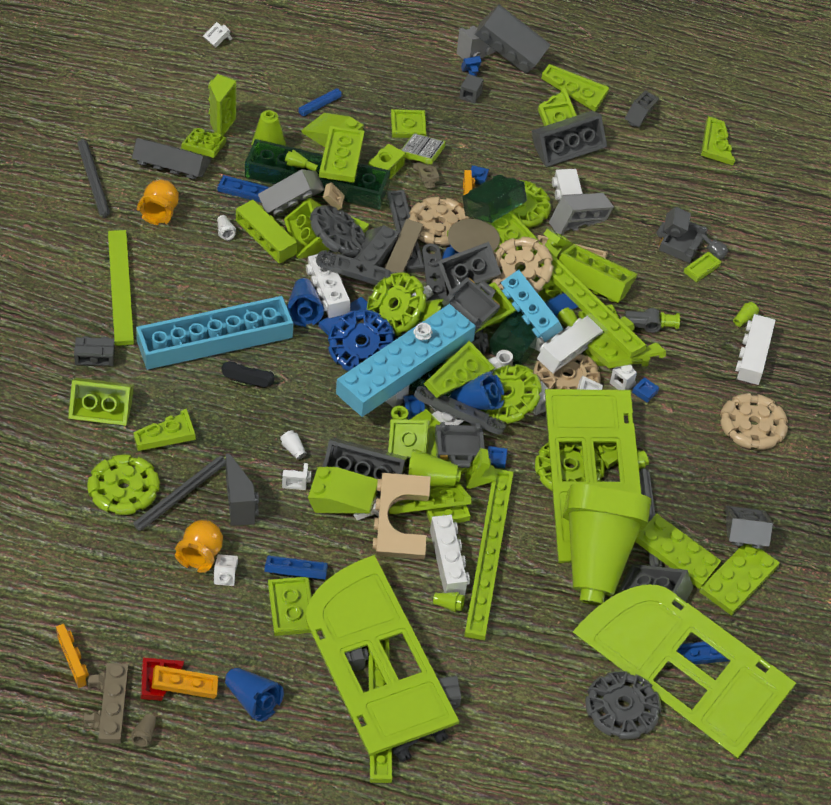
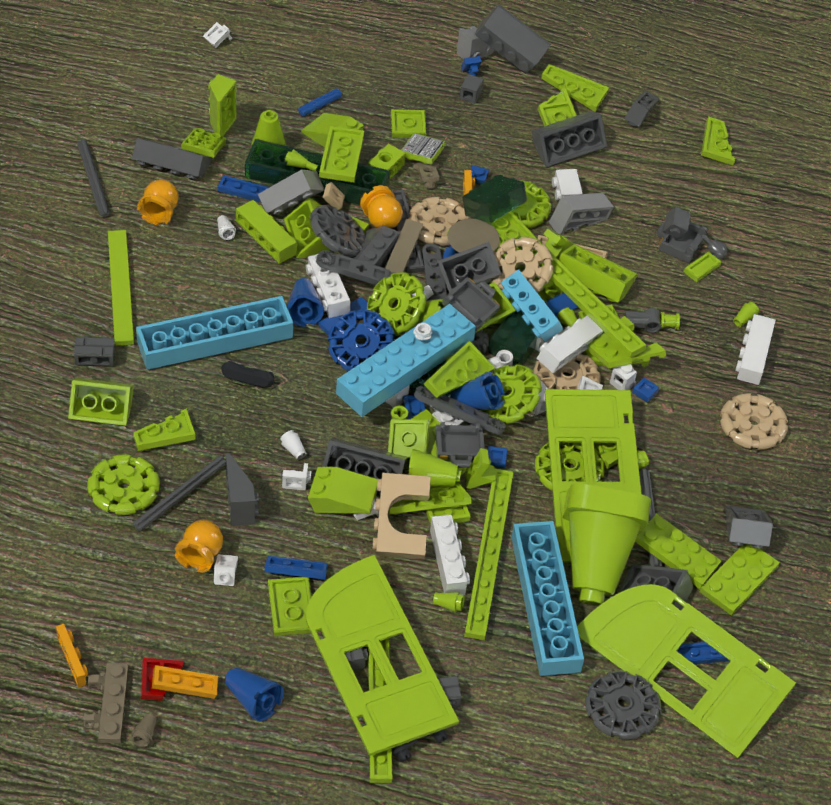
(381, 207): none -> light orange tile
(547, 598): none -> medium azure brick

